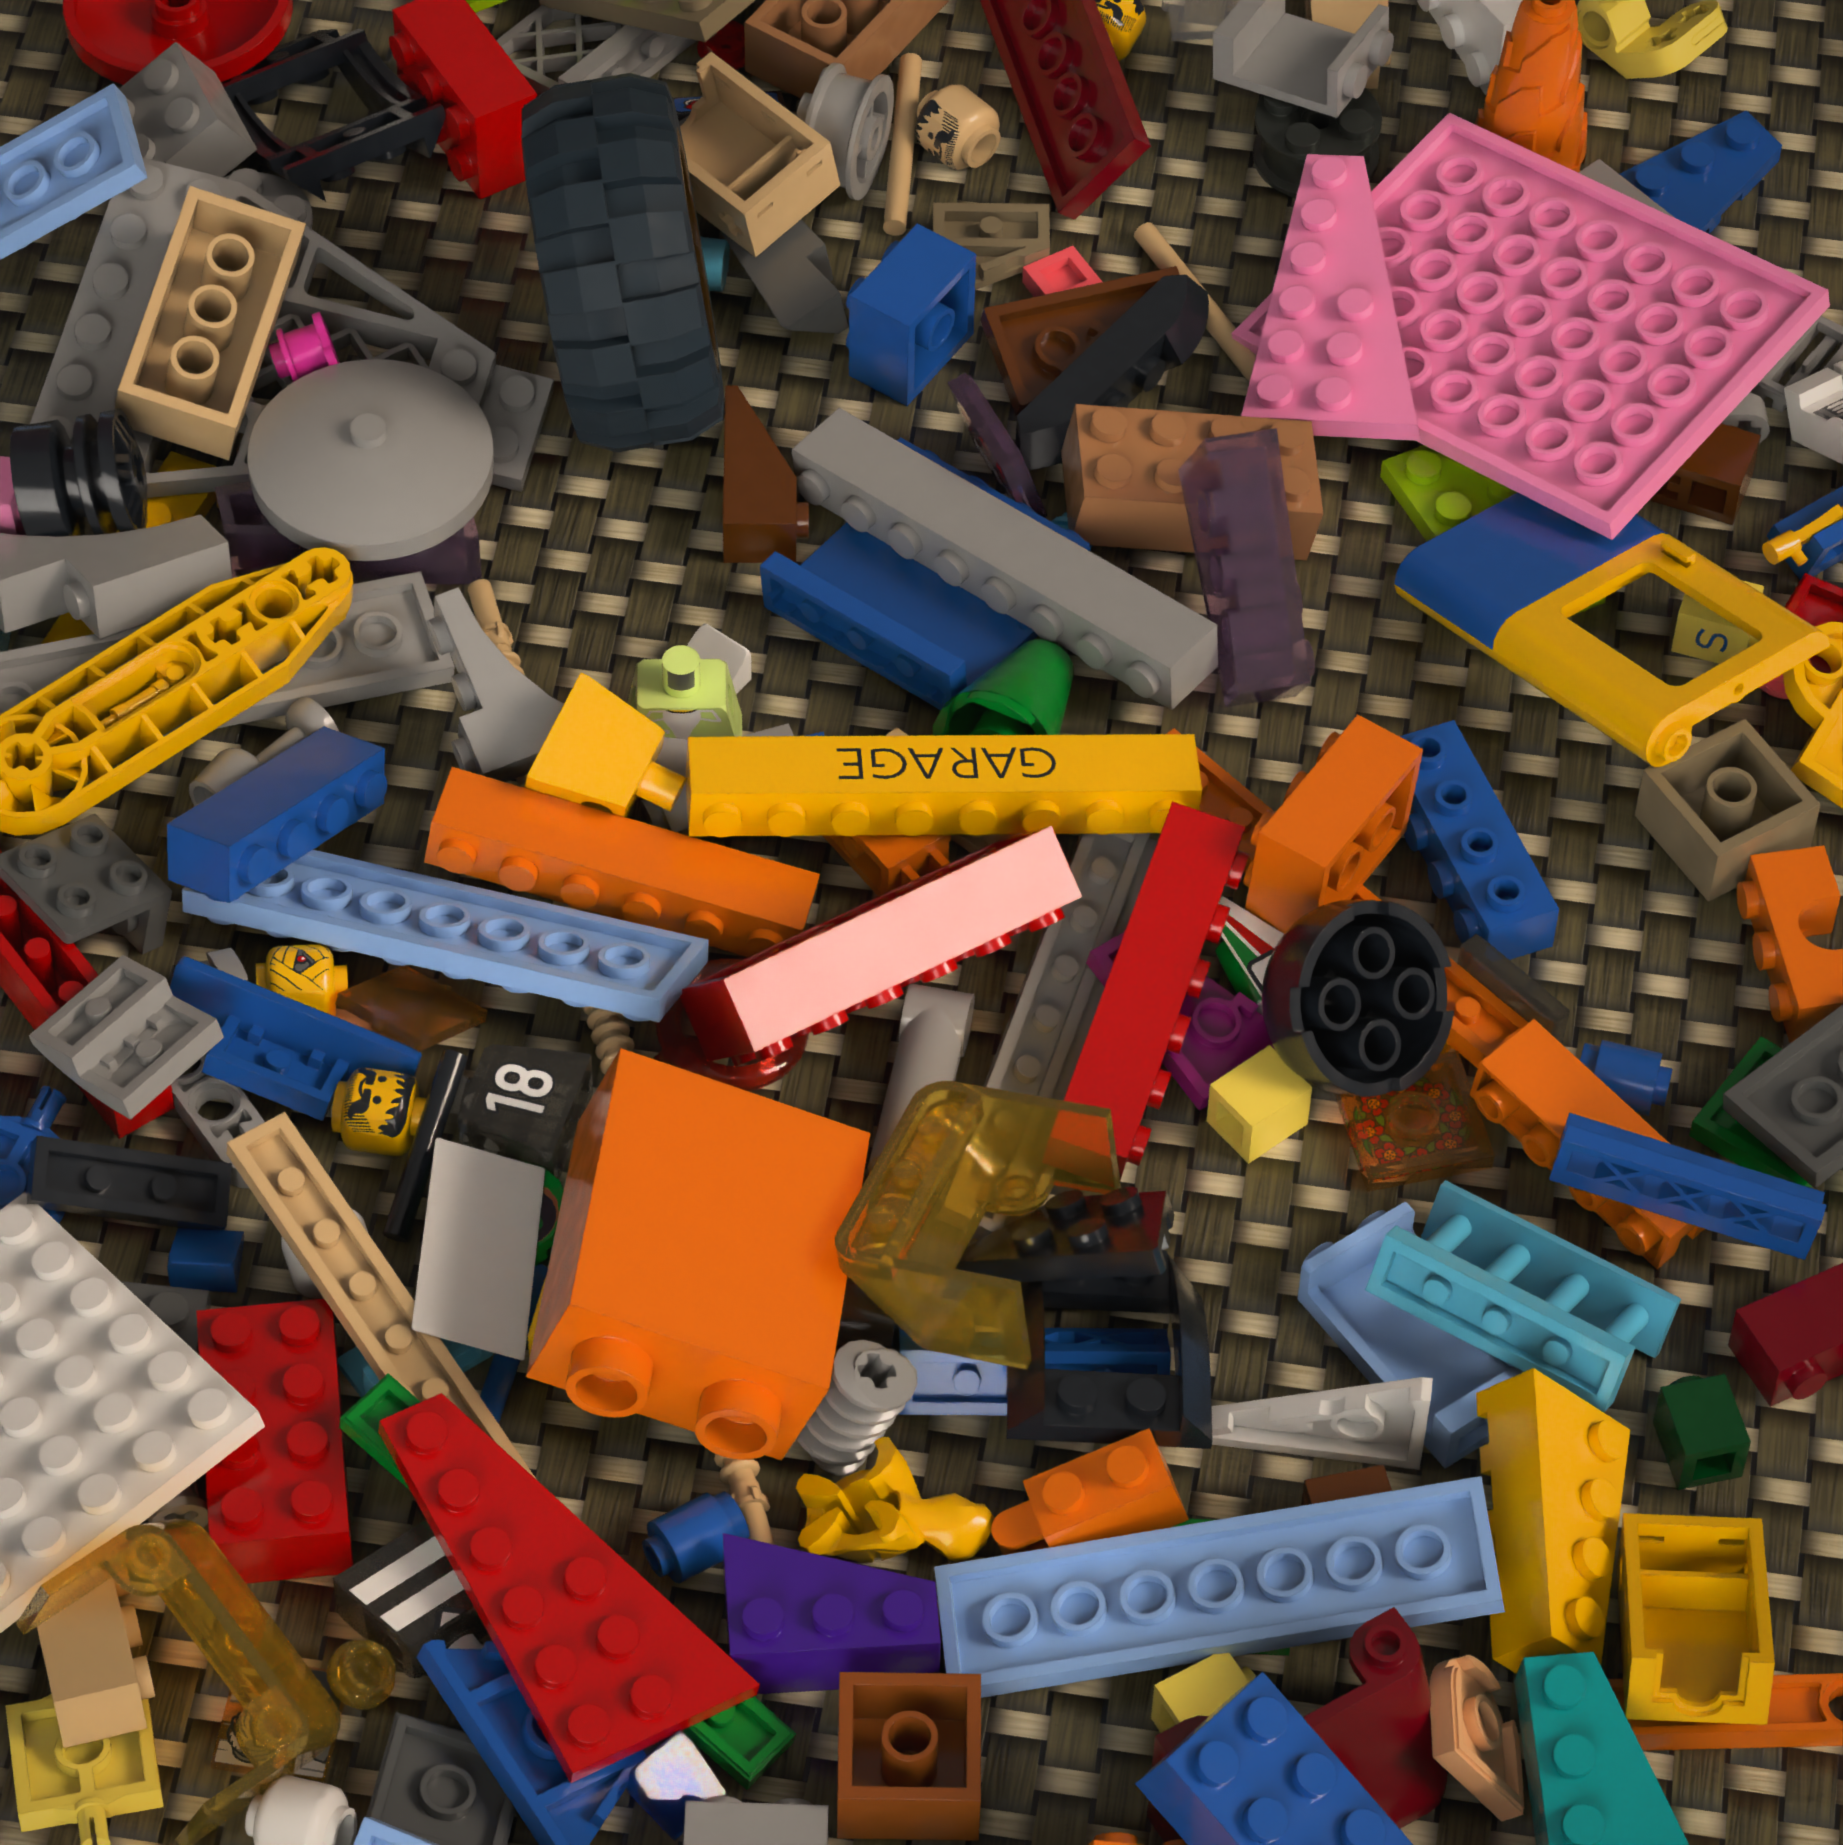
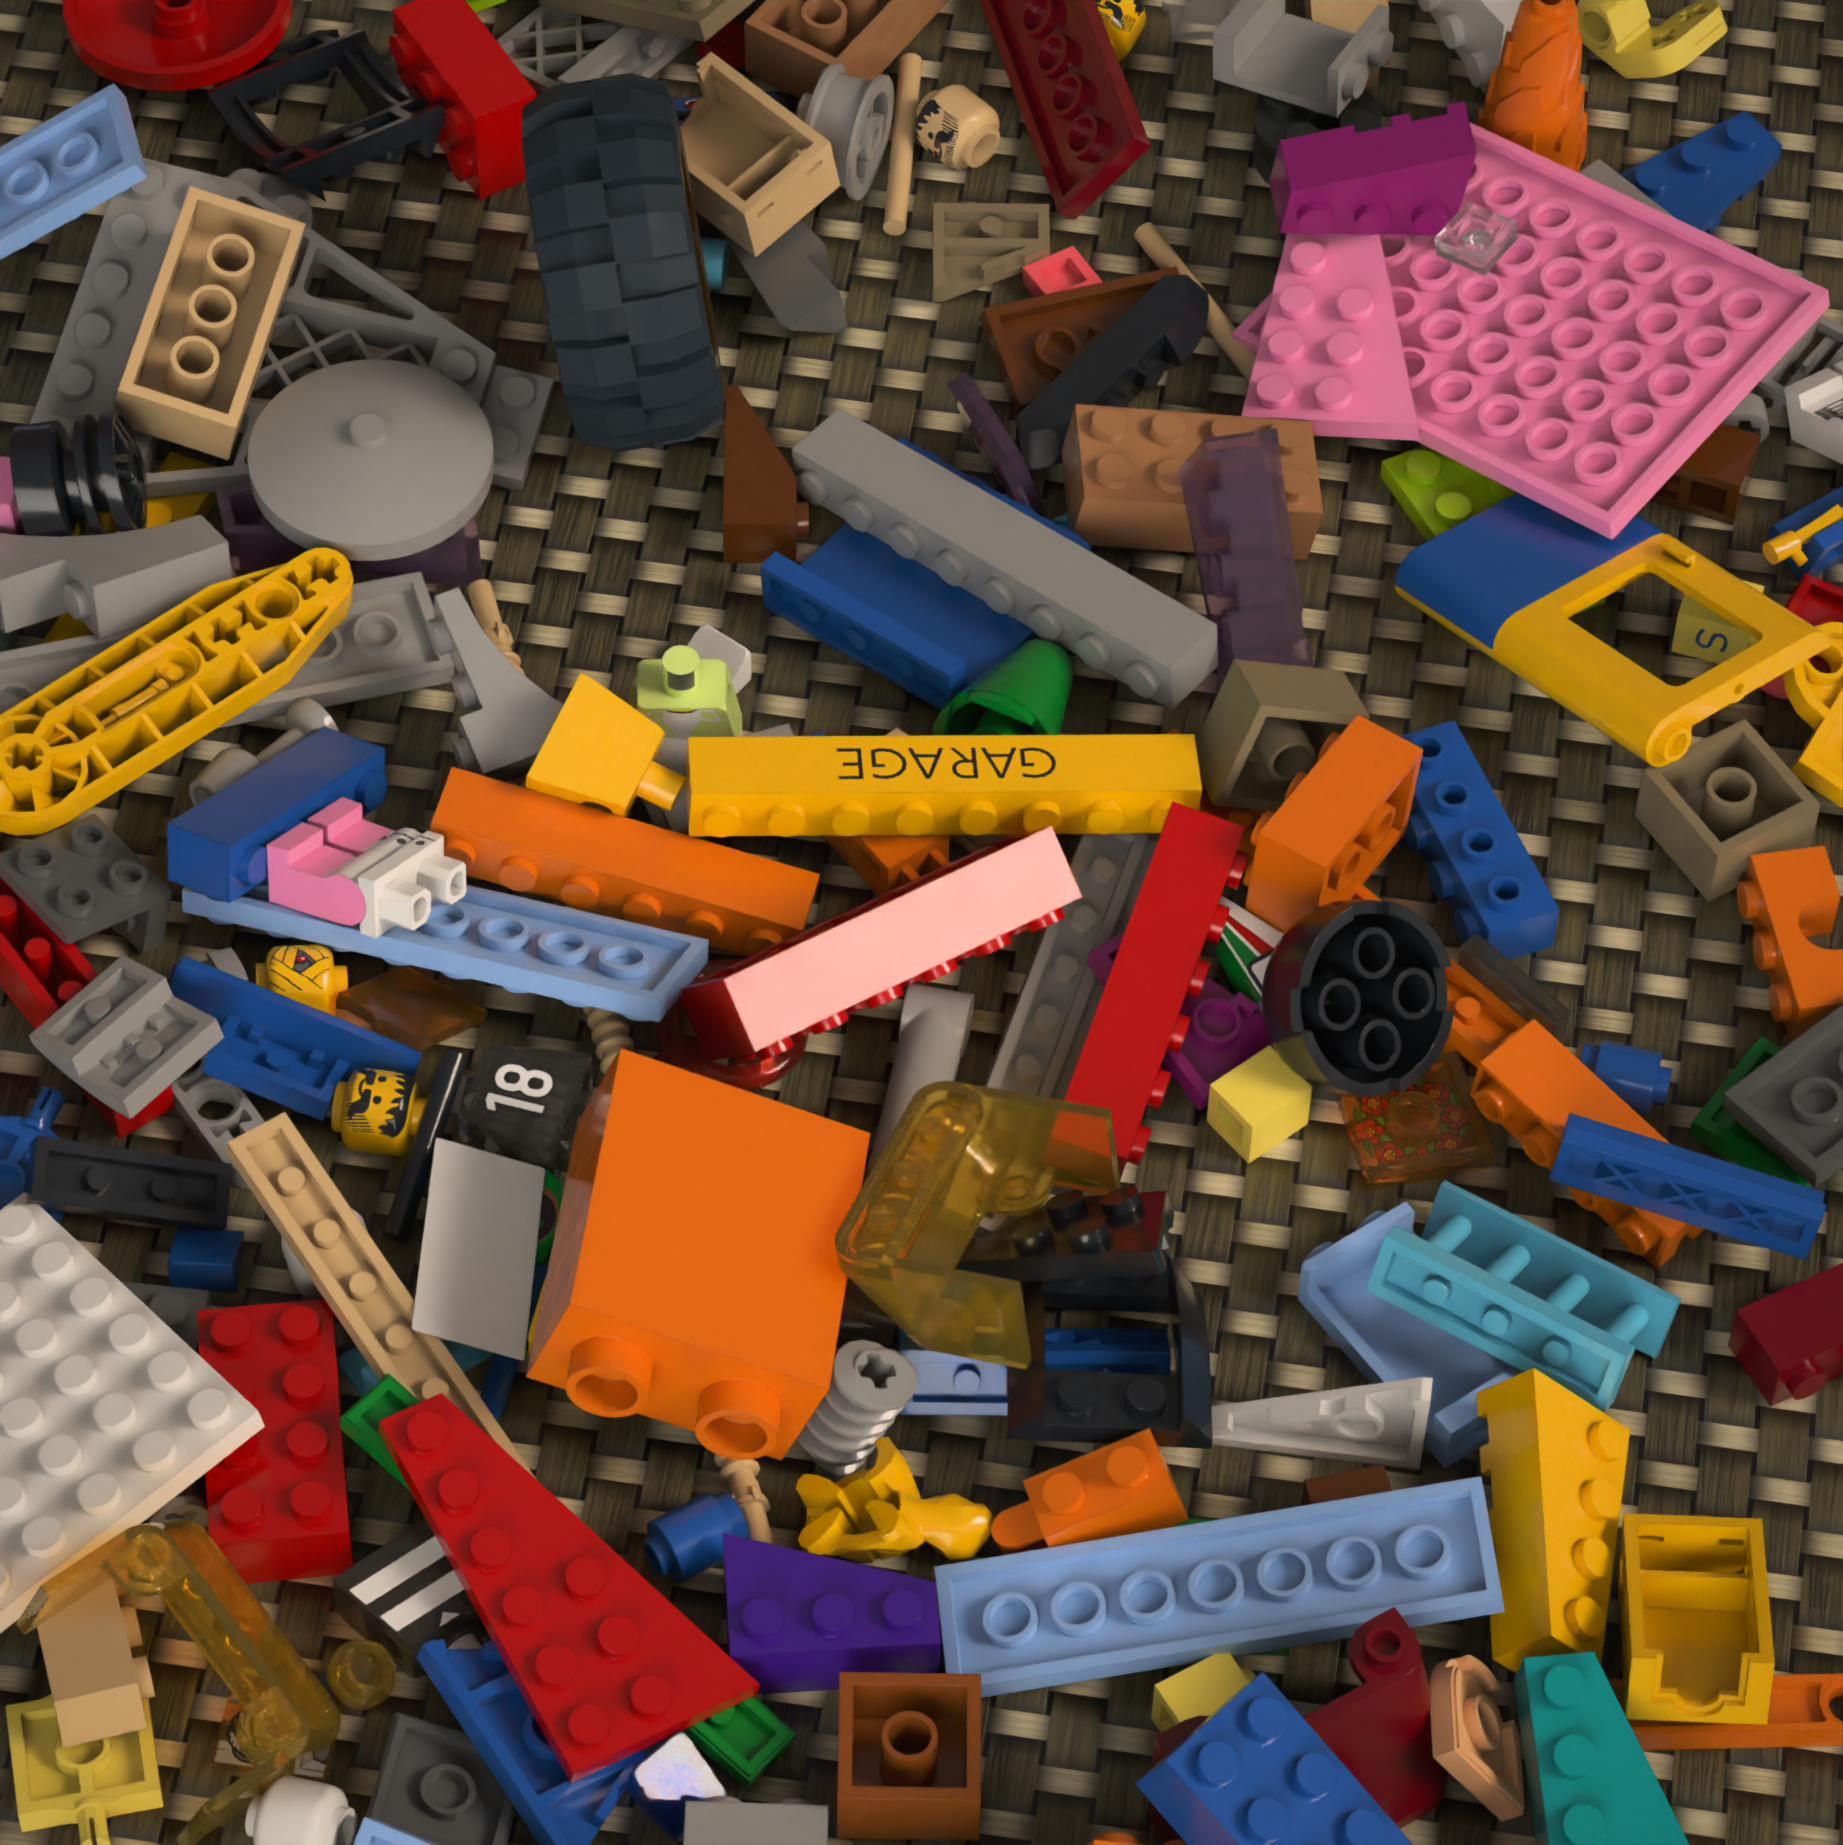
(186, 115): light grey brick -> none
(303, 349): dark pink brick -> none
(361, 871): none -> hips
(911, 314): blue brick -> none
(1269, 729): none -> dark tan brick
(1375, 180): none -> magenta wedge
(1476, 238): none -> clear plate
(1701, 1431): dark green brick -> none

